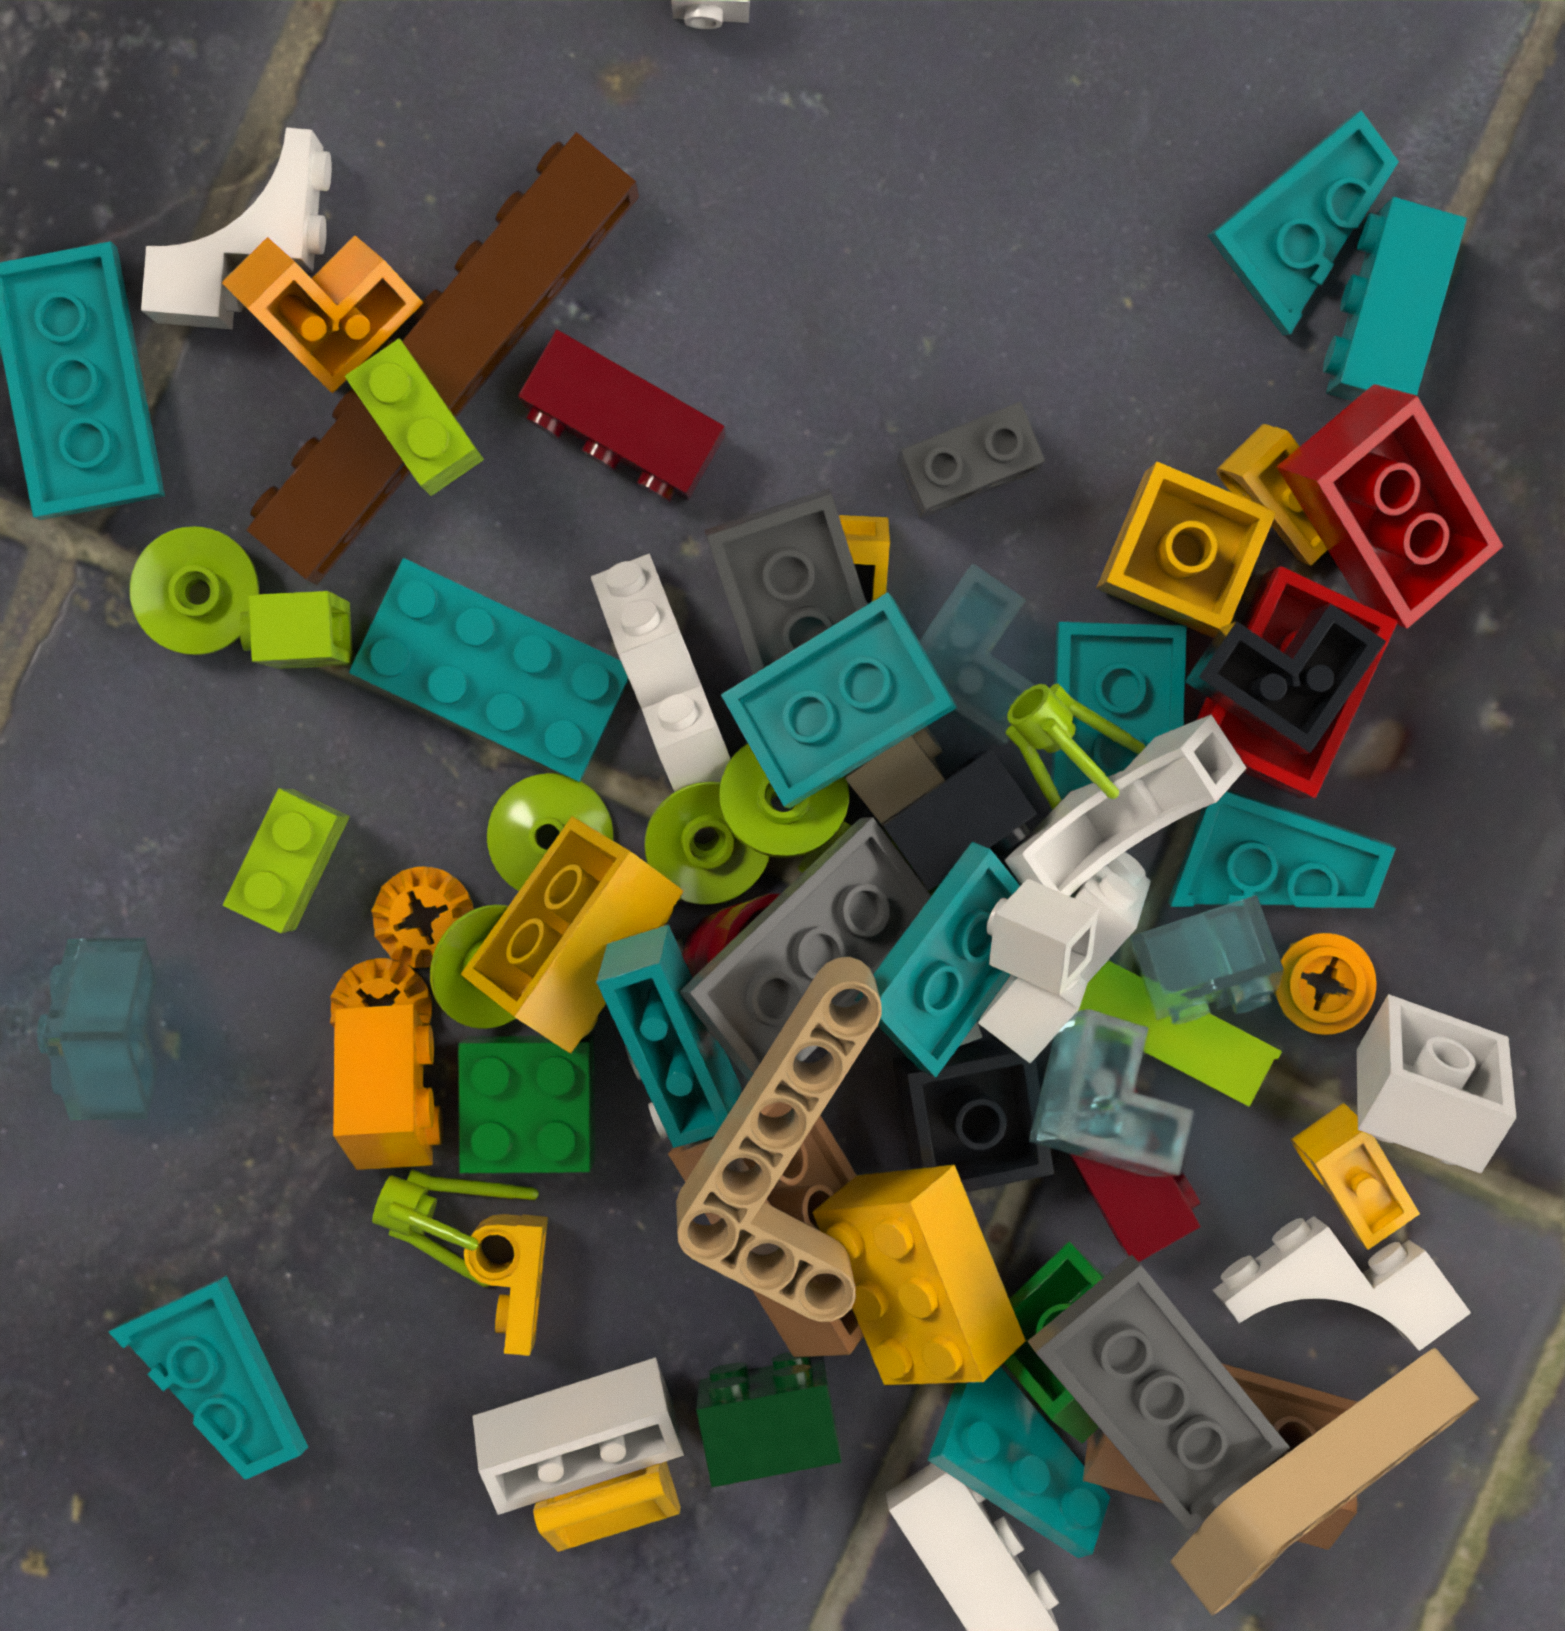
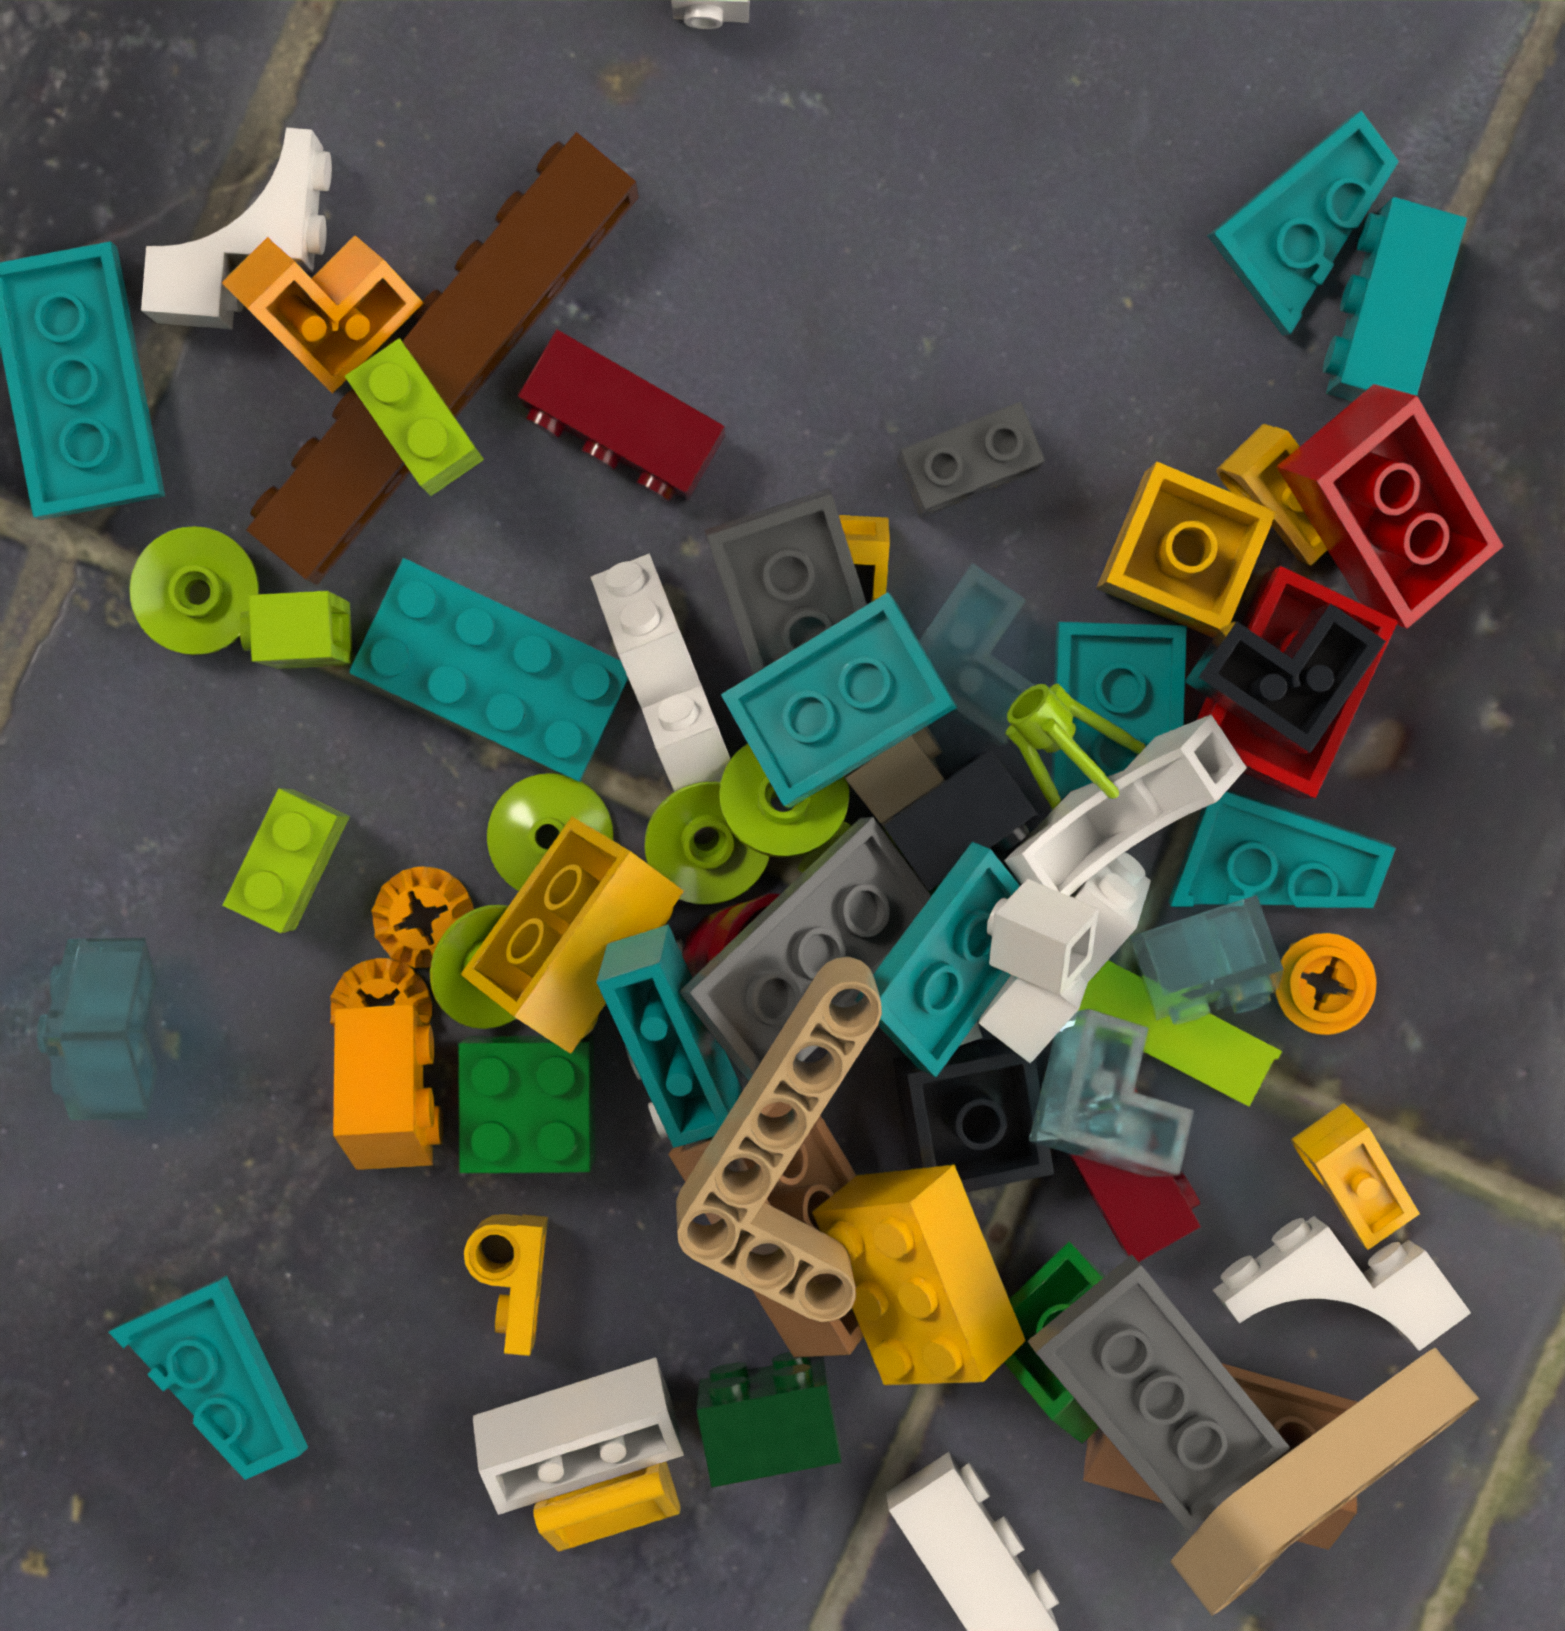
(409, 1213): lime plant -> none
(1018, 1462): teal wing -> none
(1435, 1084): white brick -> none

